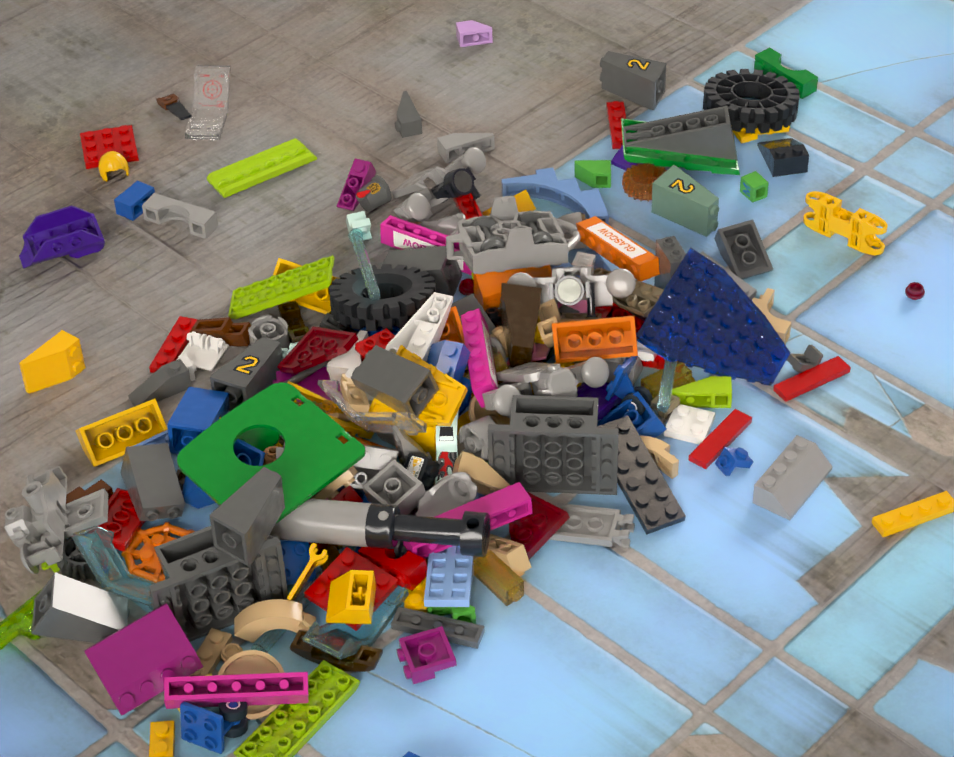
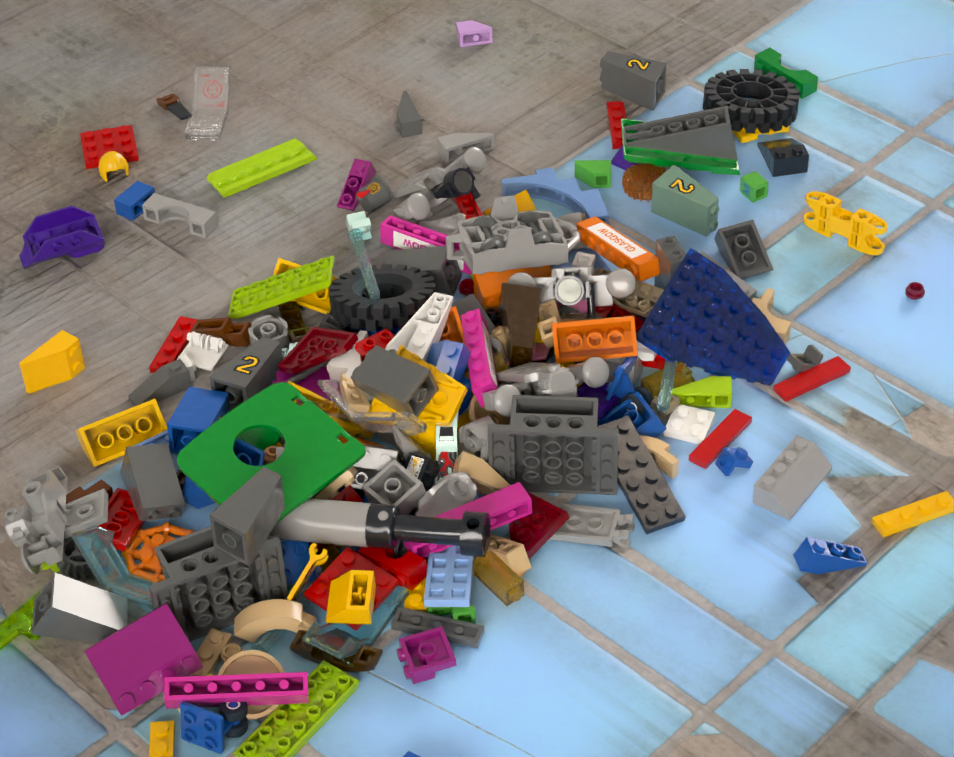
(825, 556): none -> blue slope

